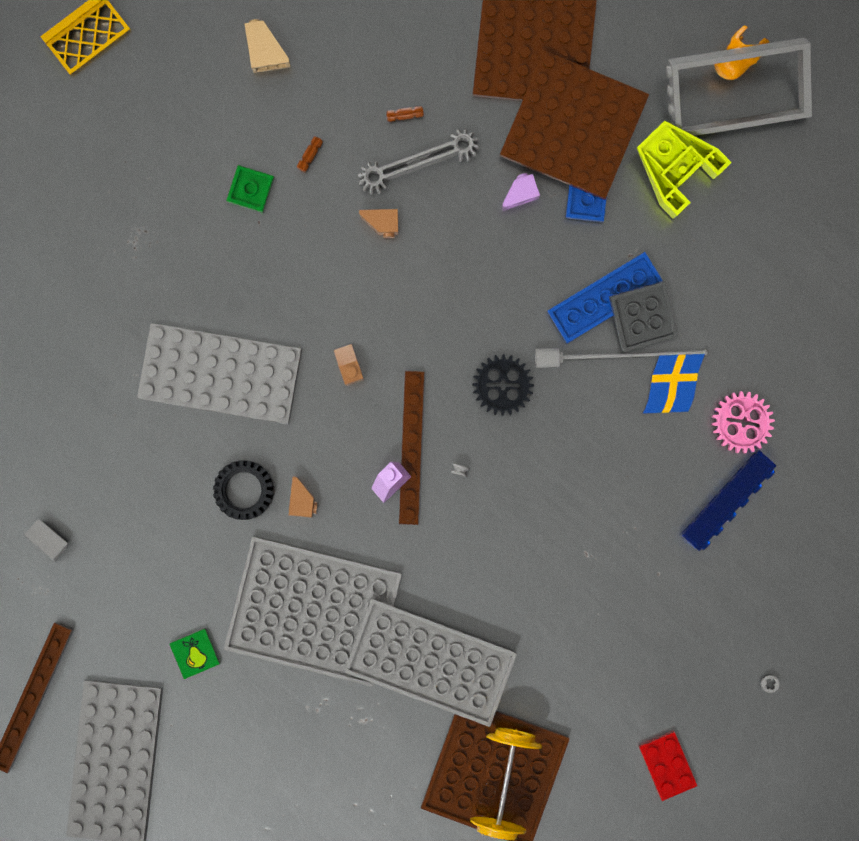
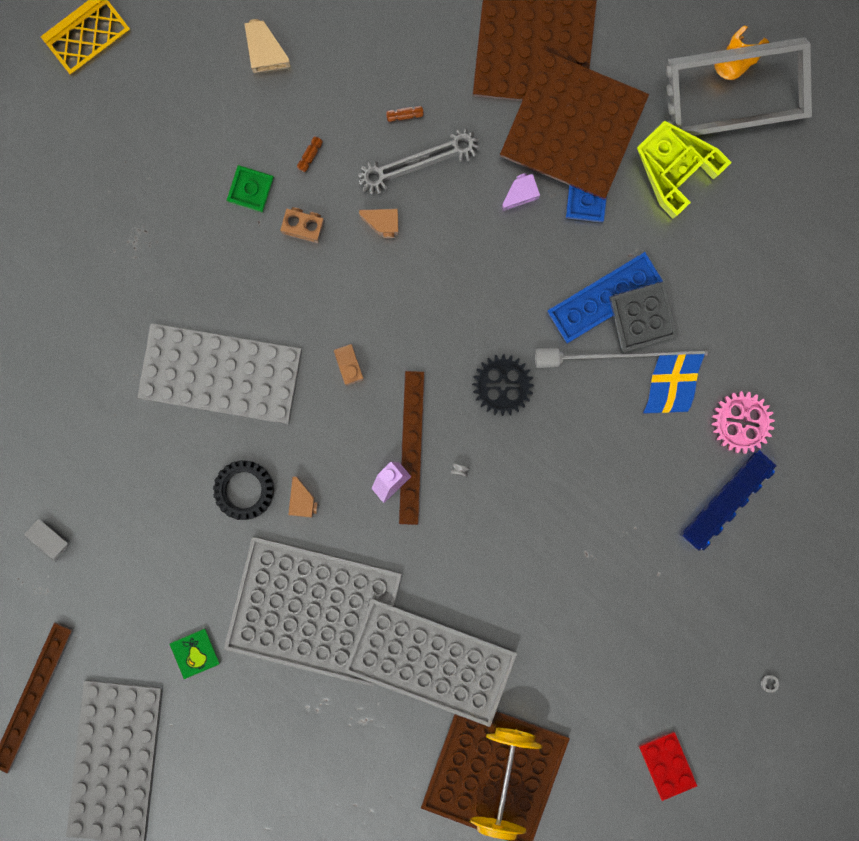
(300, 230): none -> medium nougat brick

